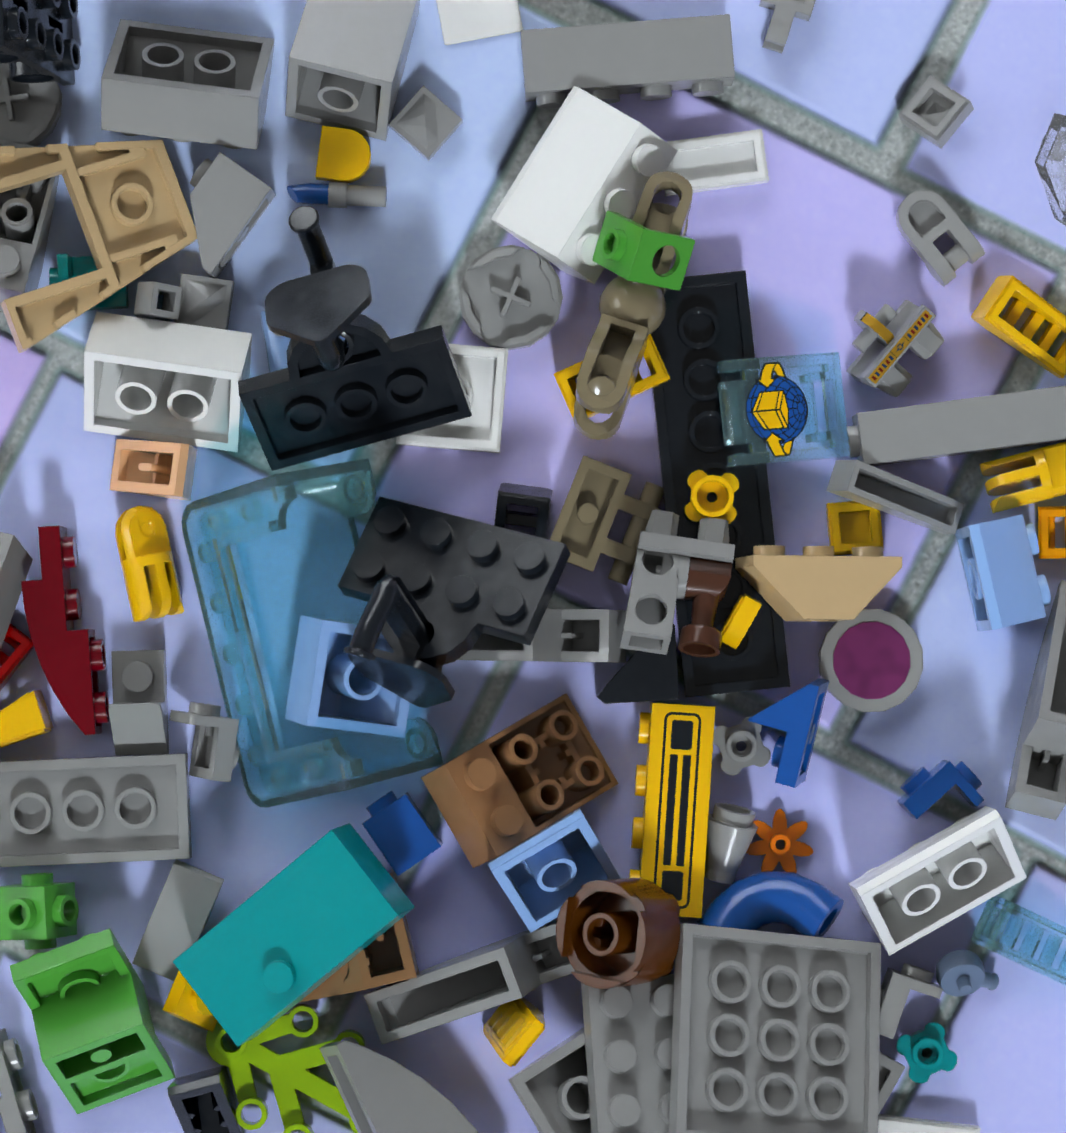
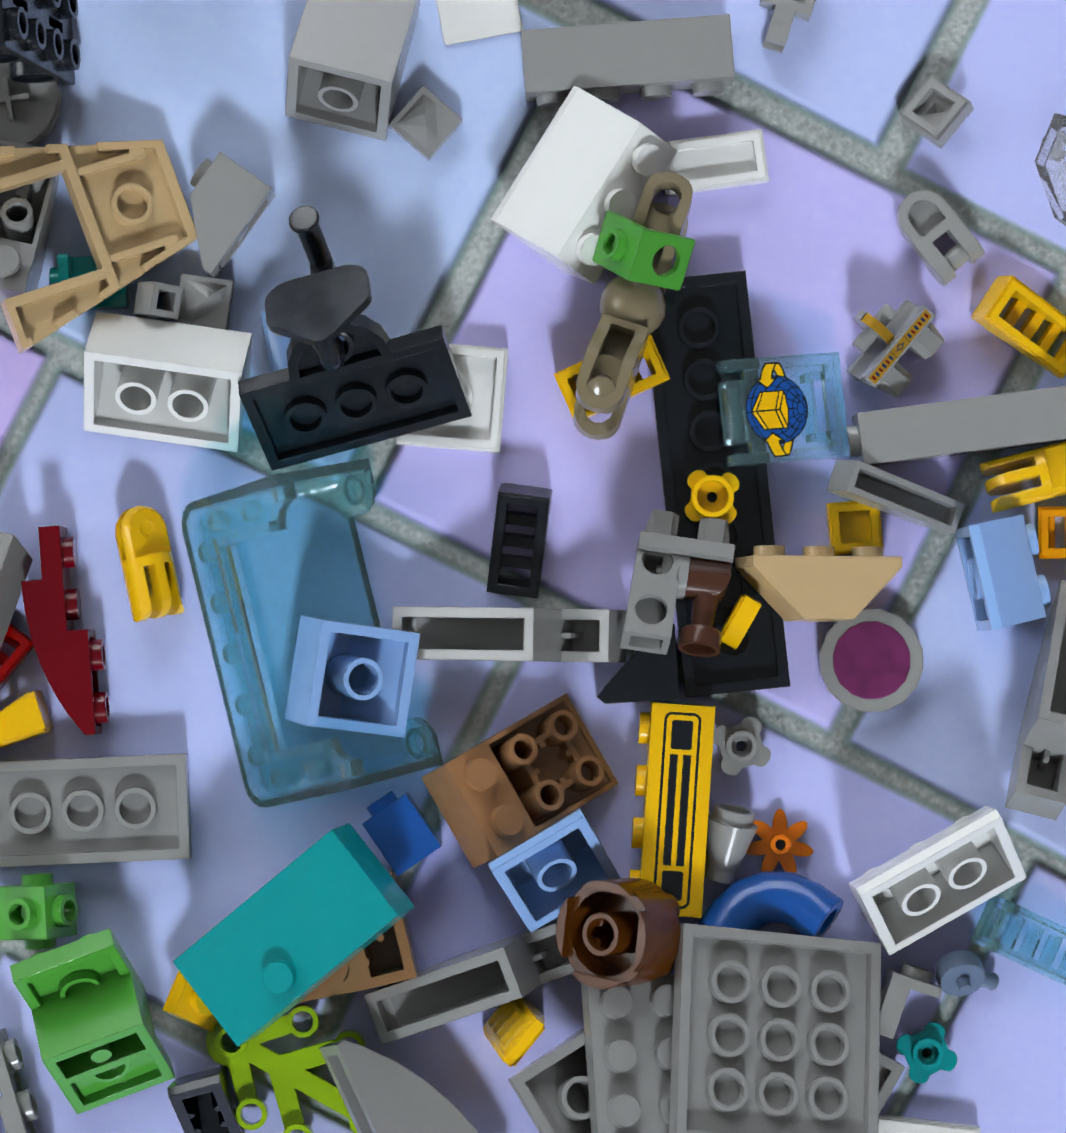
(139, 702): light grey slope -> none
(153, 468): light nougat slope -> none
(177, 918): light grey slope -> none
(186, 84): light grey slope -> none
(214, 743): light grey bracket -> none
(338, 194): light grey piece -> none
(342, 155): yellow tile -> none
(436, 589): black plate -> none
(510, 297): light grey tile -> none
(590, 512): dark tan plate -> none
(800, 718): blue slope -> none
(927, 787): blue bracket -> none

